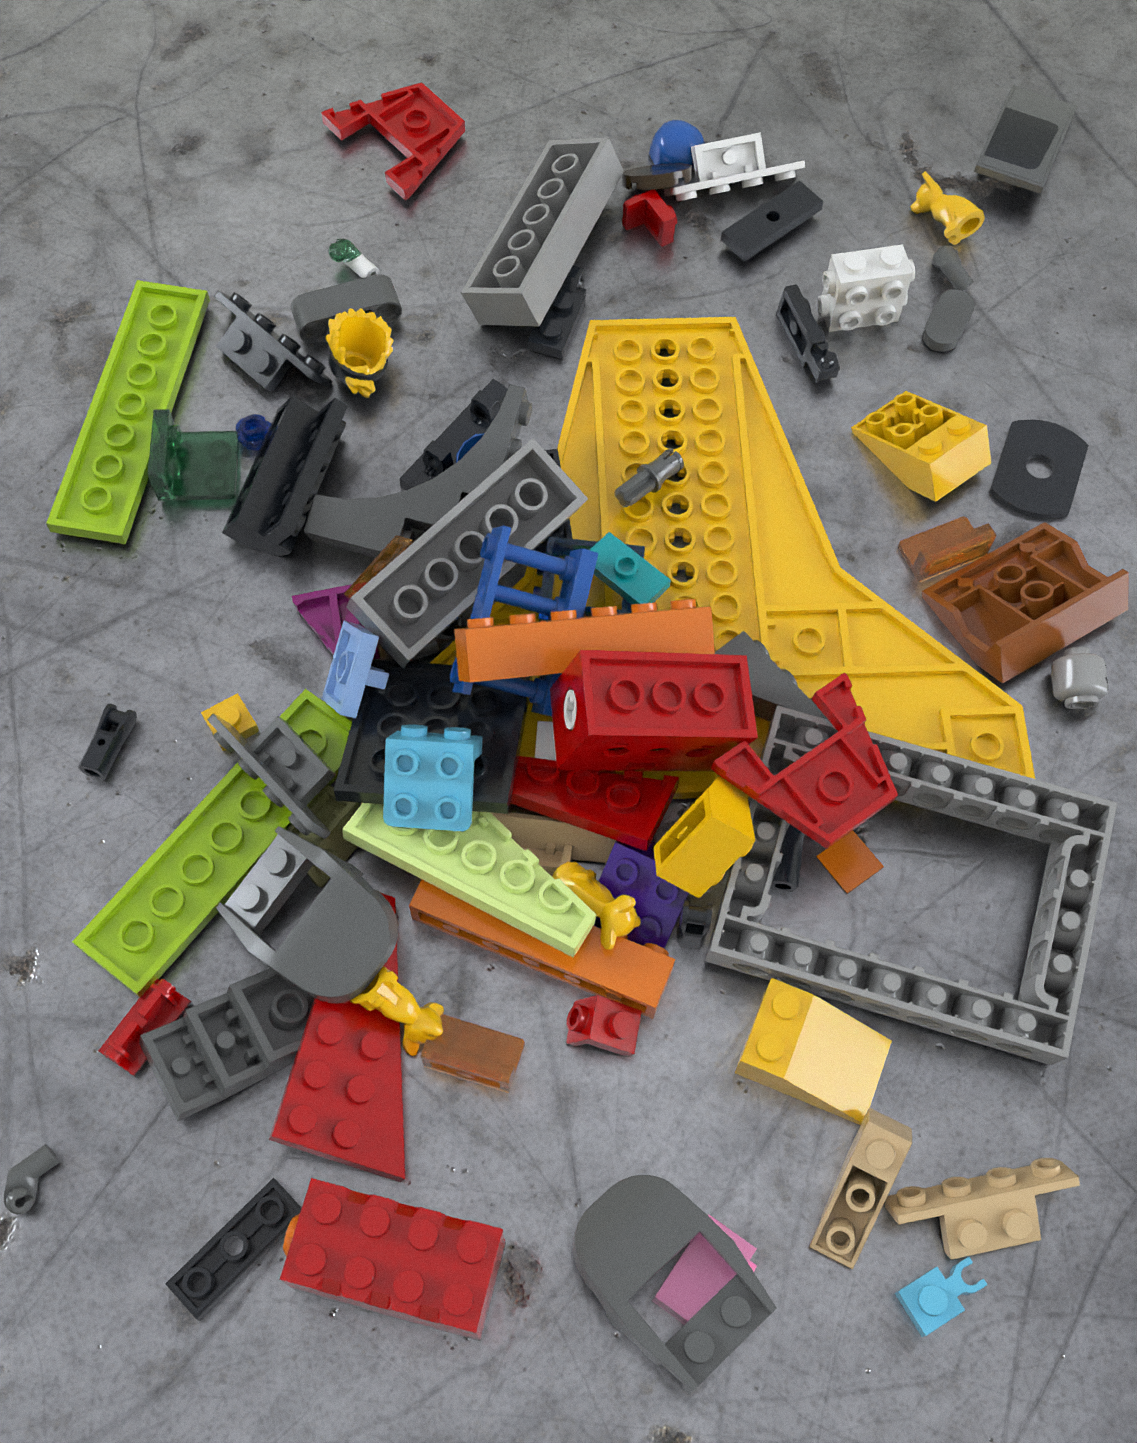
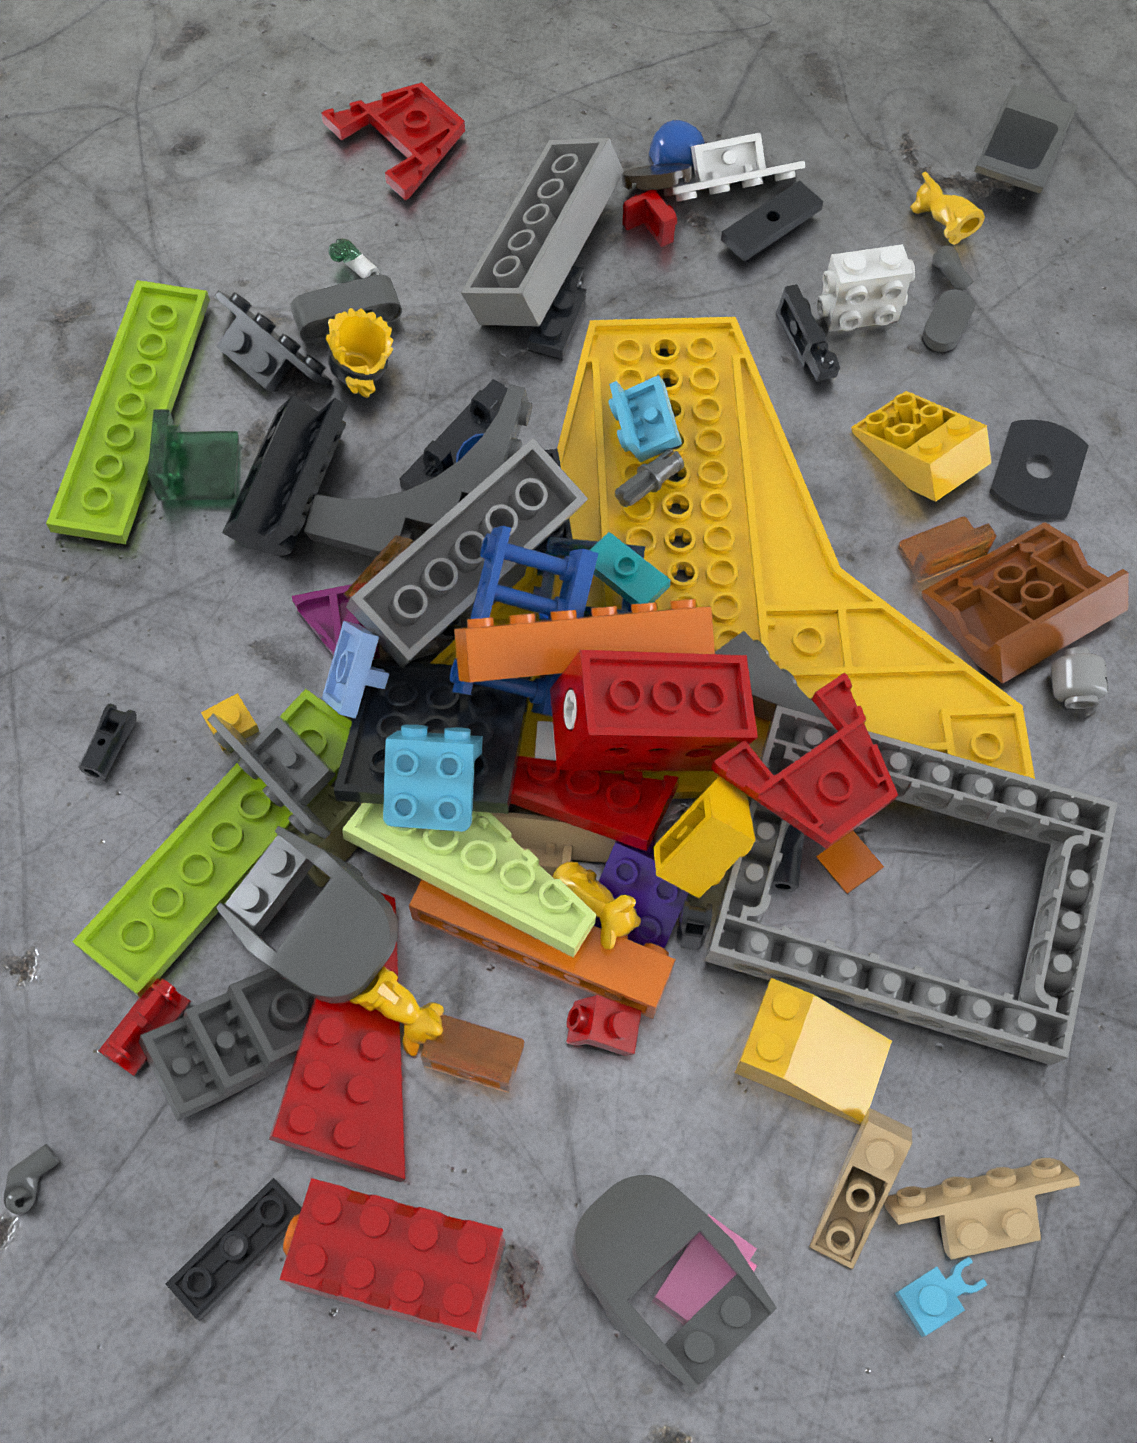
(252, 439): clear blue plate -> none
(644, 418): none -> medium azure bracket

